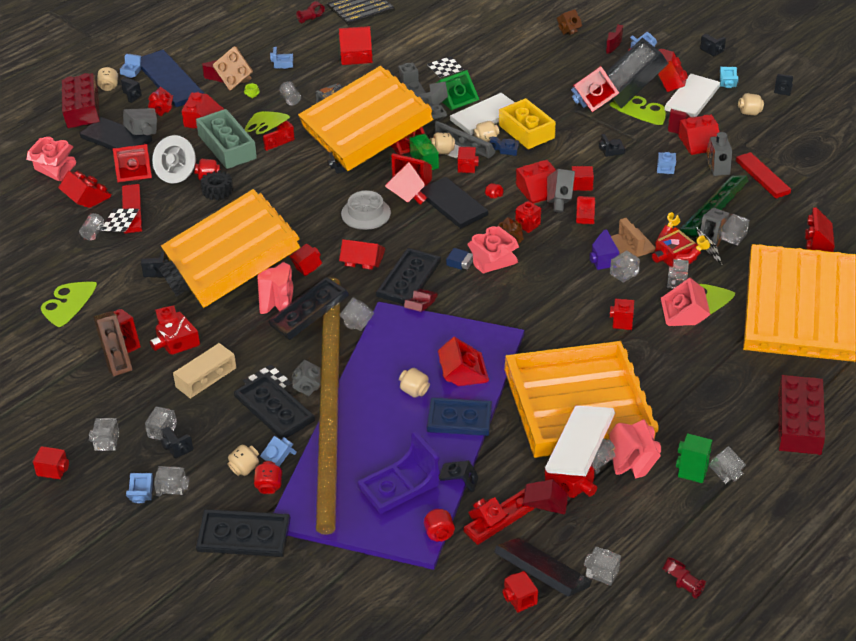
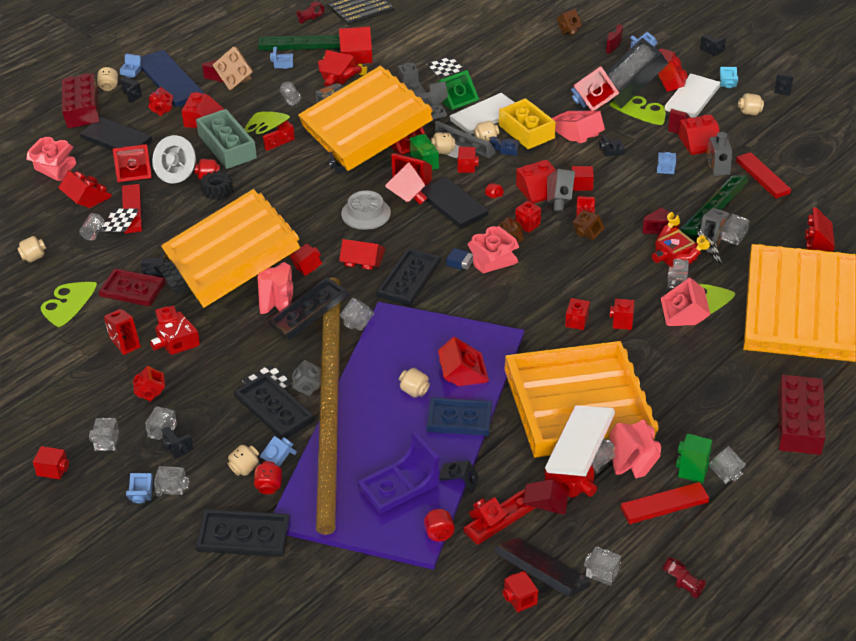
(31, 249): none -> tan head
(112, 343): reddish brown brick -> none
(132, 287): none -> dark red tile
(140, 121): dark grey torso -> none
(148, 383): none -> red brick
(204, 370): tan brick -> none
(251, 90): lime plate -> none
(299, 42): none -> dark green plate
(339, 68): none -> red torso
(421, 300): dark red slope -> none
(577, 314): none -> red brick
(579, 125): none -> coral slope
(588, 225): none -> reddish brown brick
(603, 251): dark purple slope -> none
(625, 266): clear brick -> none
(632, 240): medium nougat bracket -> none
(656, 221): none -> dark red slope
(664, 503): none -> red tile

